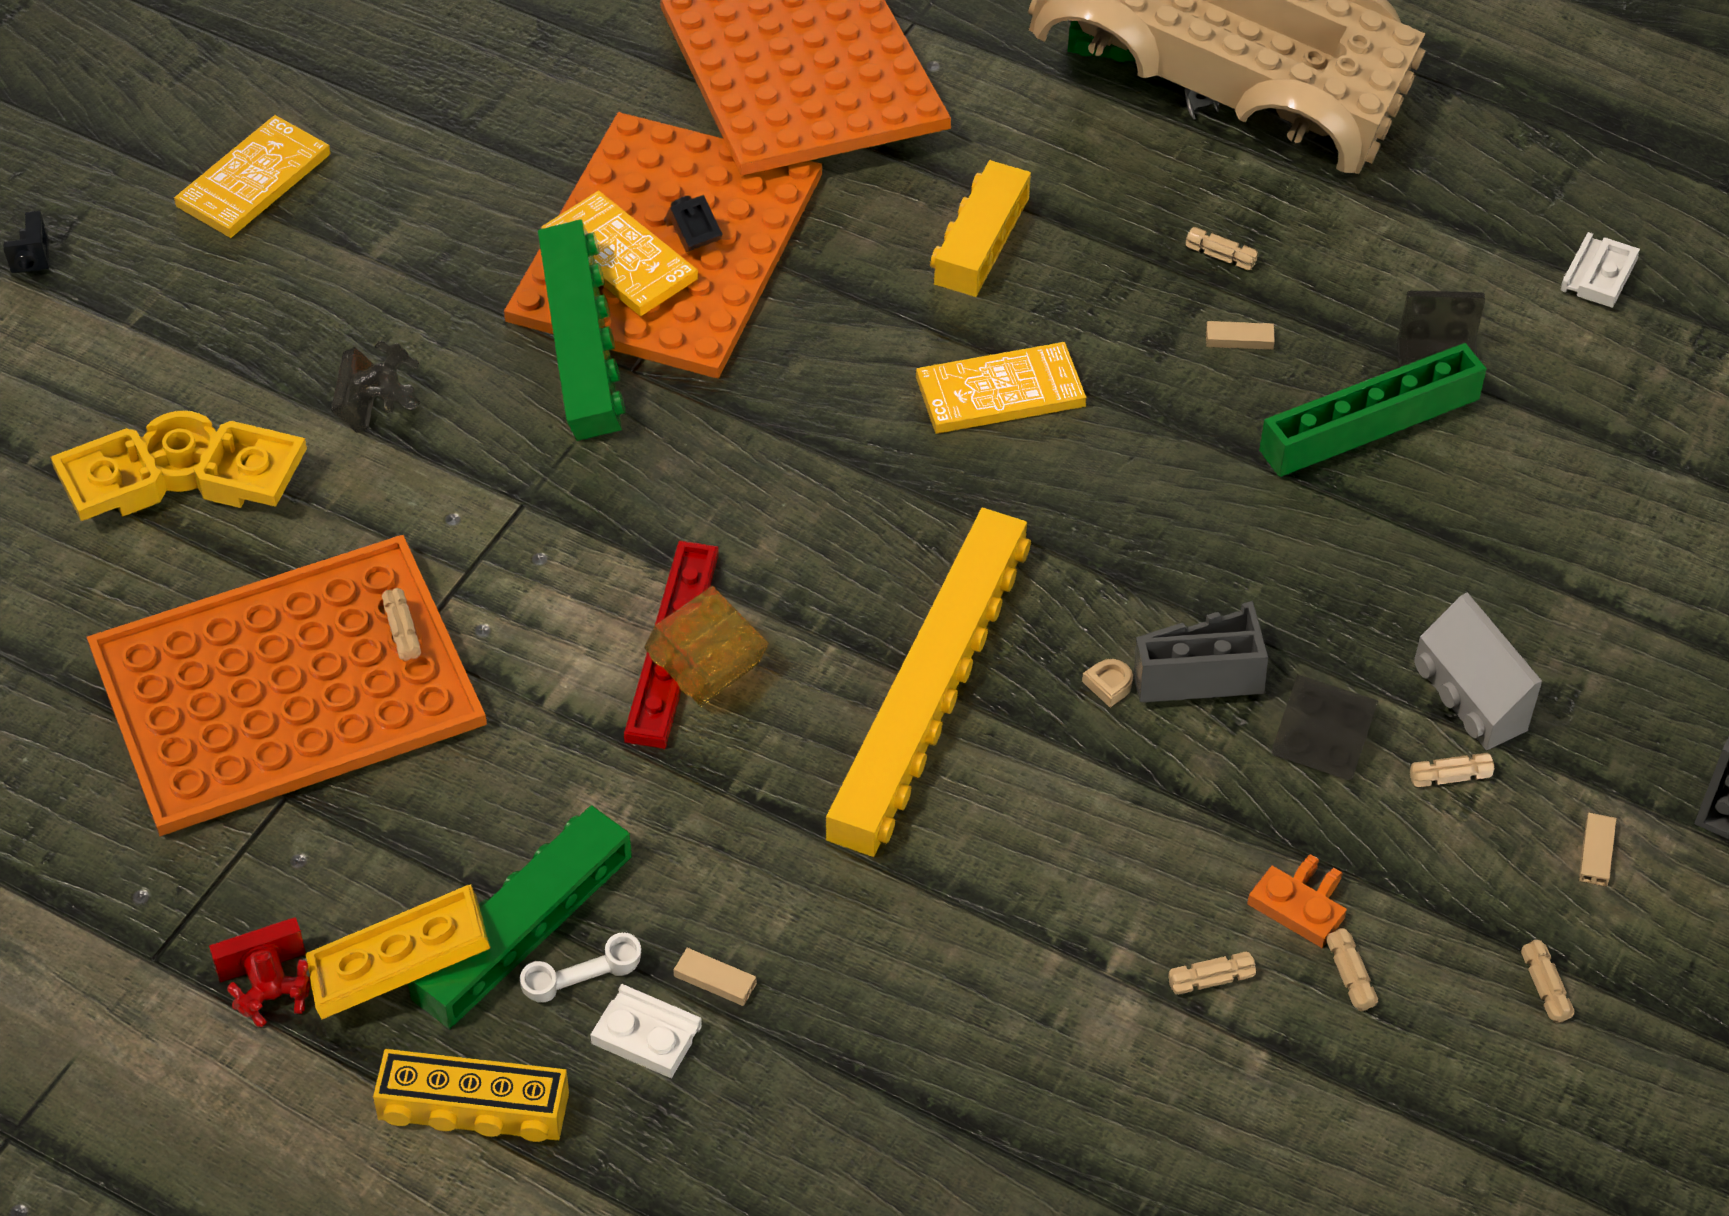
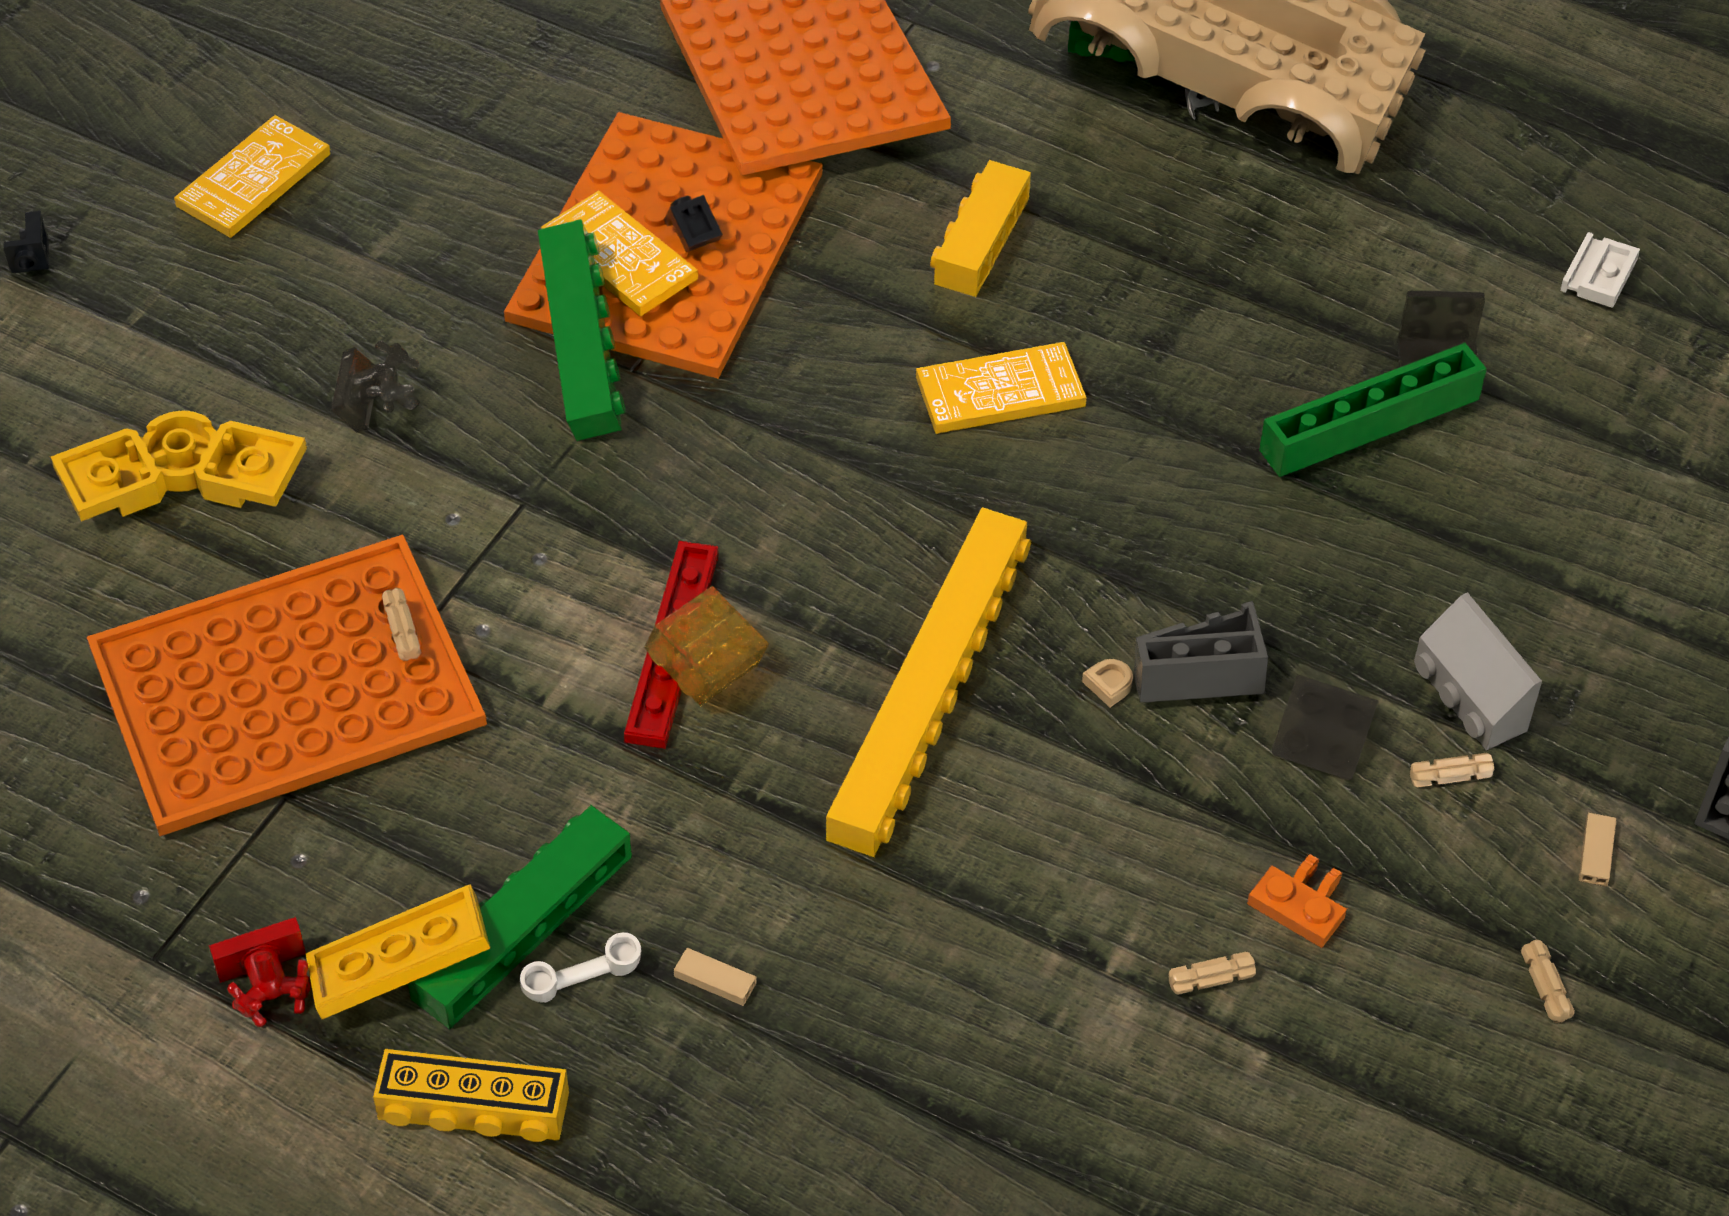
(646, 1031): white plate -> none
(1221, 248): tan axle -> none
(1240, 335): tan piece -> none
(1352, 969): tan axle -> none

